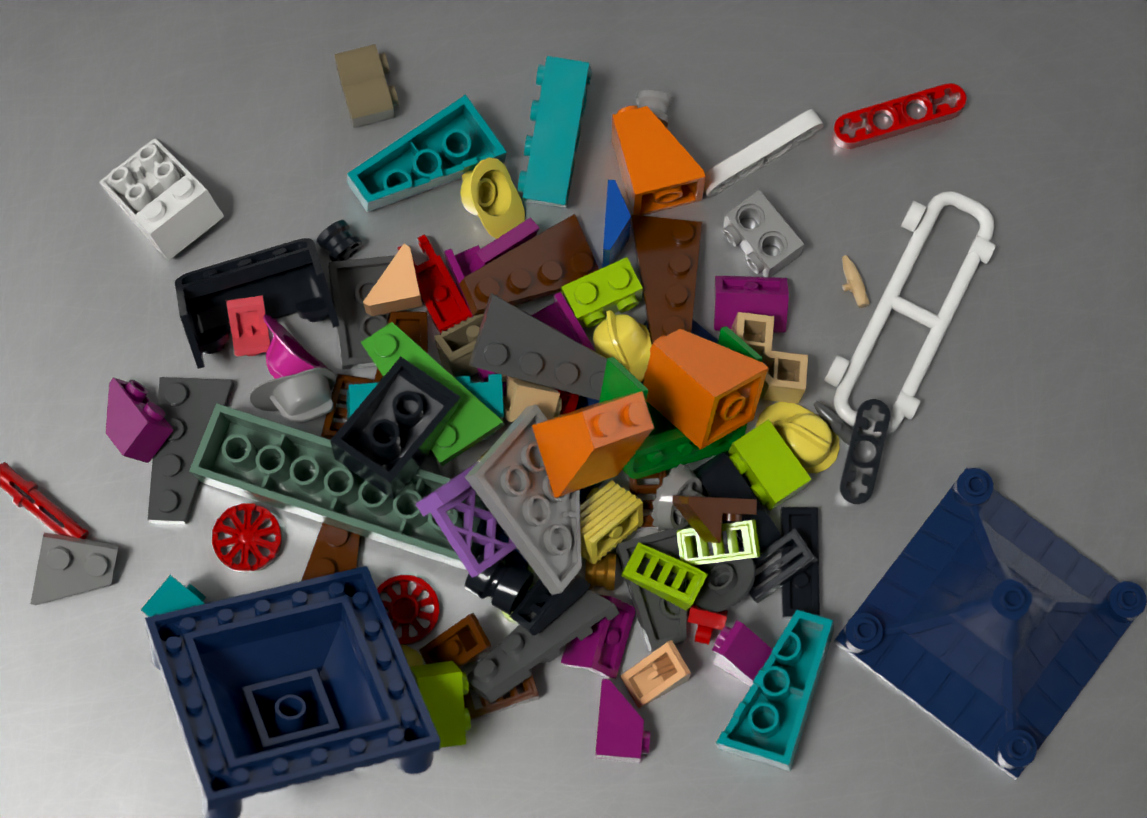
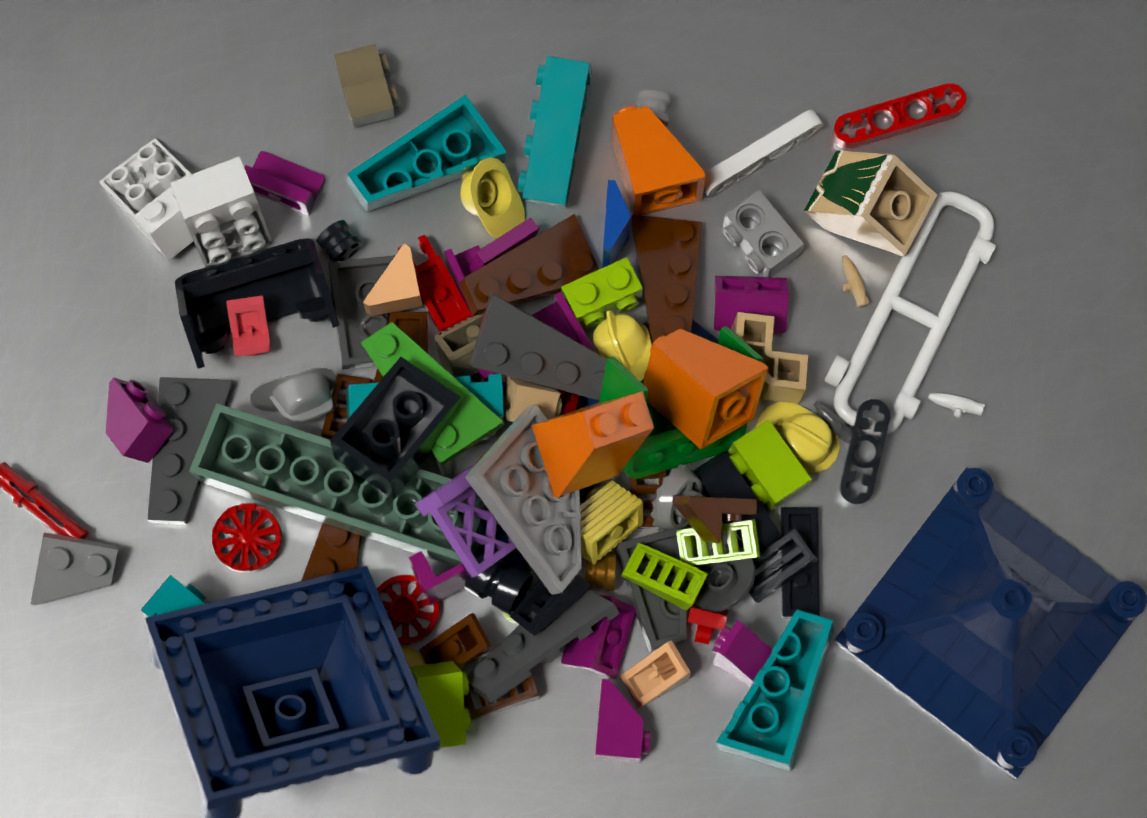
(221, 212): none -> white slope
(285, 182): none -> magenta panel
(286, 354): dark pink piece -> none
(438, 586): none -> magenta panel
(871, 200): none -> tan slope
(957, 404): none -> white helmet

